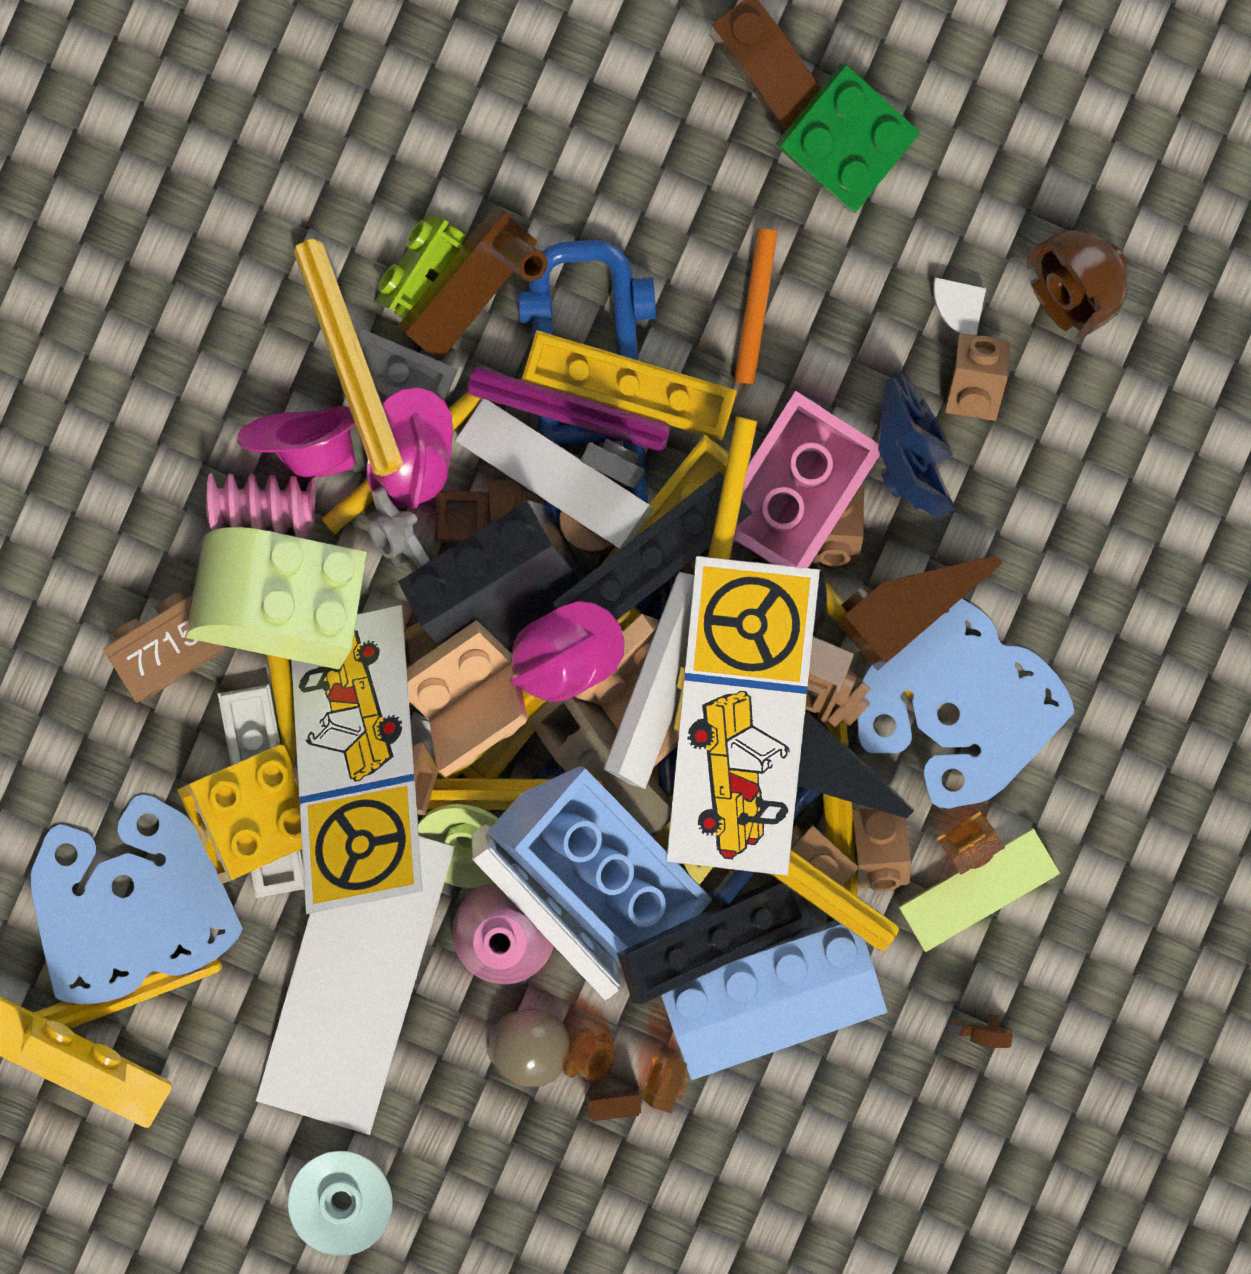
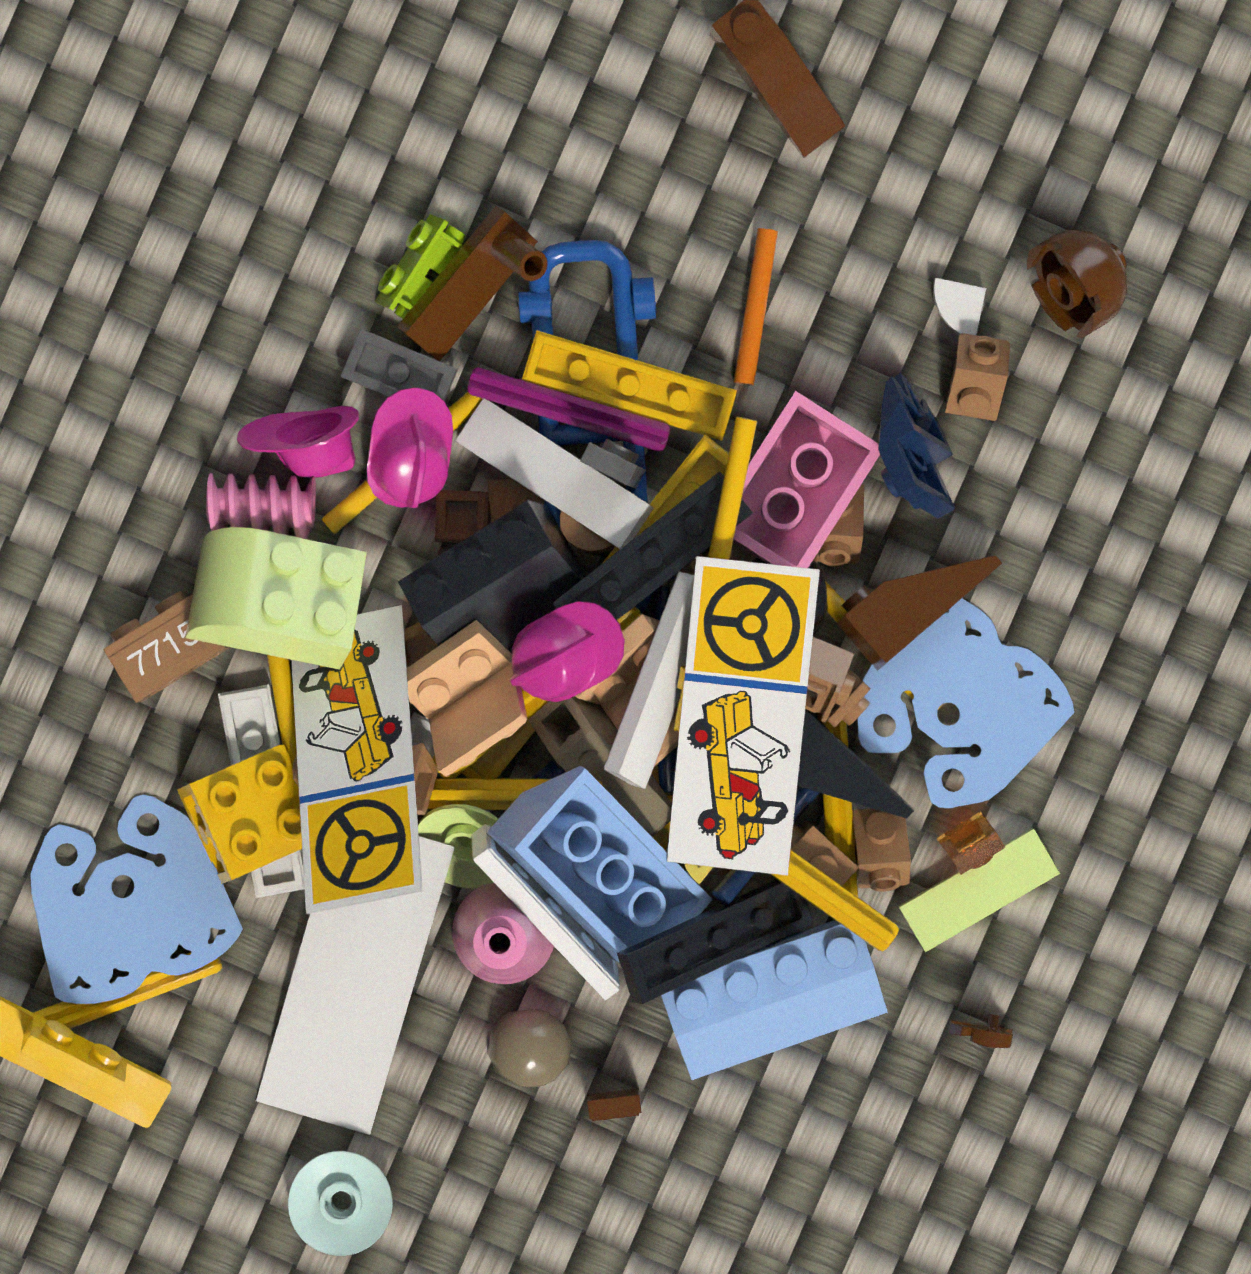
(348, 357): yellow axle -> none
(394, 532): light grey animal -> none
(590, 1056): clear orange plate -> none
(665, 1081): clear orange plate -> none
(847, 138): green plate -> none

